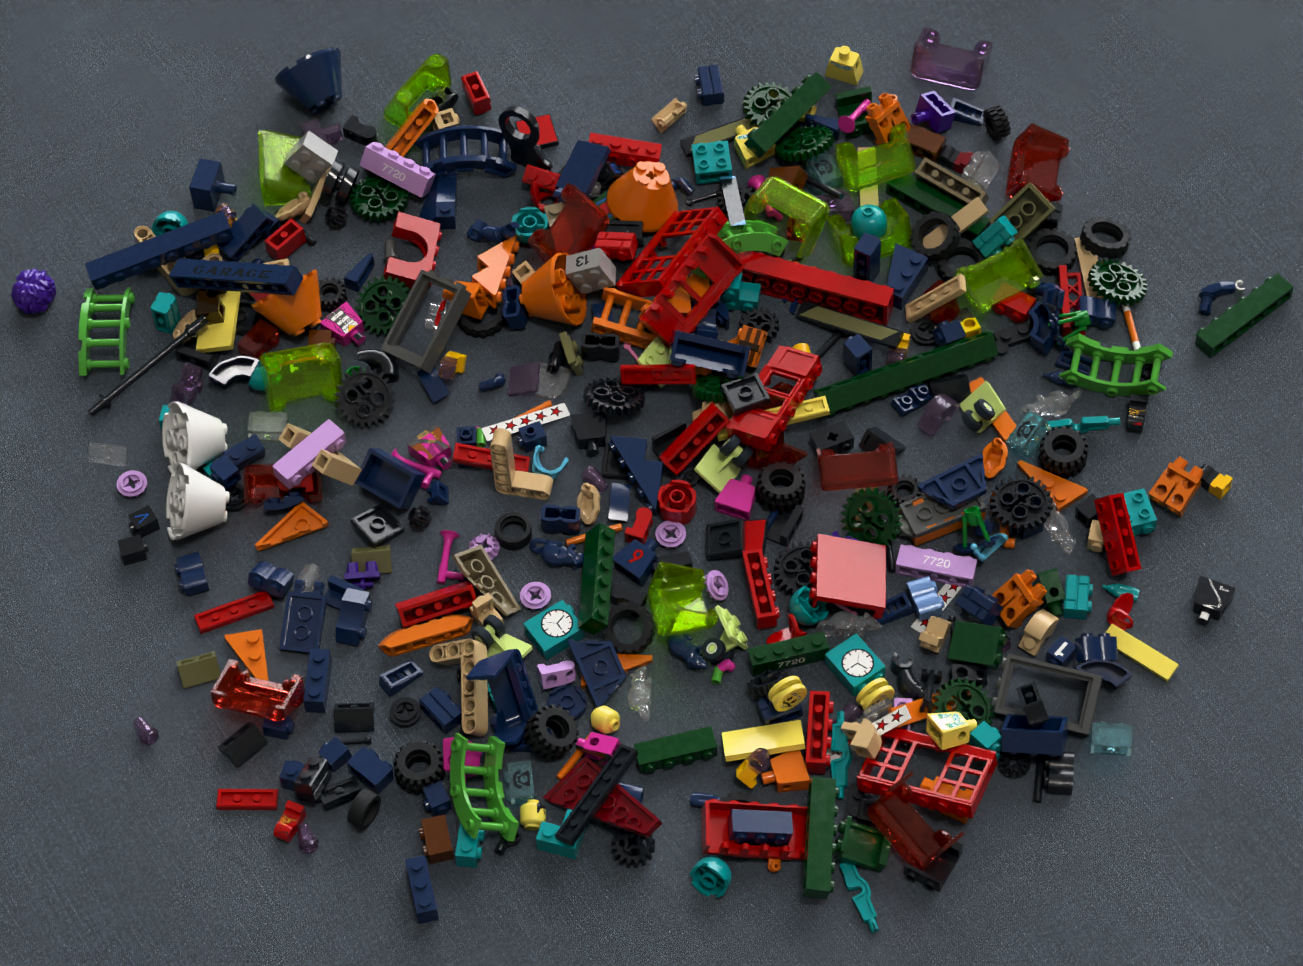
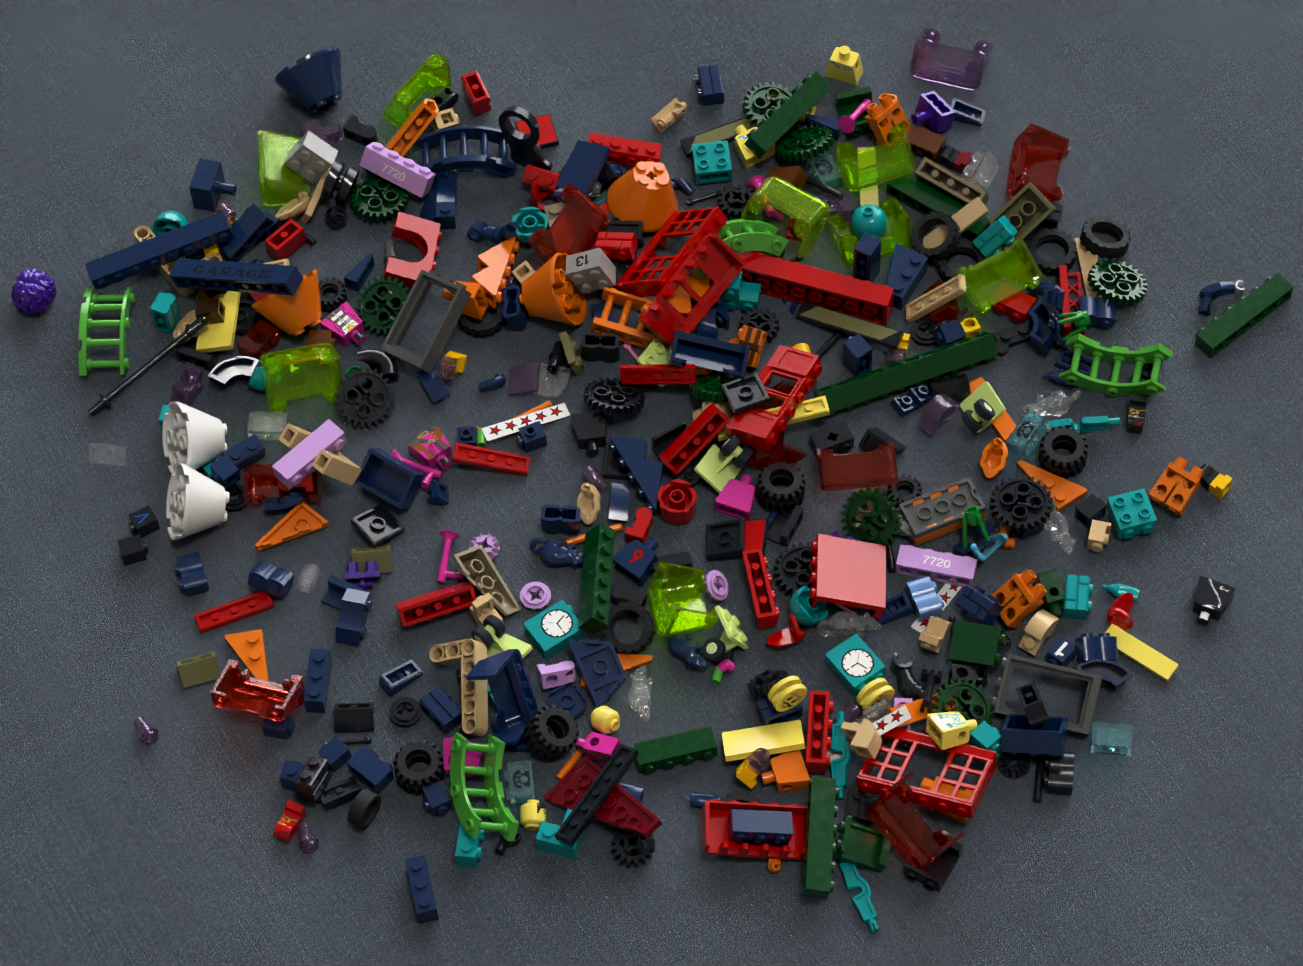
(137, 478): lavender gear -> none
(243, 744): black panel -> none
(247, 799): red tile -> none
(303, 618): dark blue tile -> none
(419, 517): black gear -> none
(426, 634): orange brick -> none
(437, 839): reddish brown brick -> none
(439, 310): clear hips -> none
(513, 518): black tyre -> none
(514, 482): tan beam -> none
(538, 469): medium azure helmet -> none
(670, 527): lavender gear -> none
(711, 876): teal cylinder -> none
(732, 200): sticker -> none
(788, 653): dark green brick -> none
(957, 484): dark blue wing -> none
(996, 122): black tyre -> none
(1117, 534): red brick -> none
(1131, 327): orange bar -> none

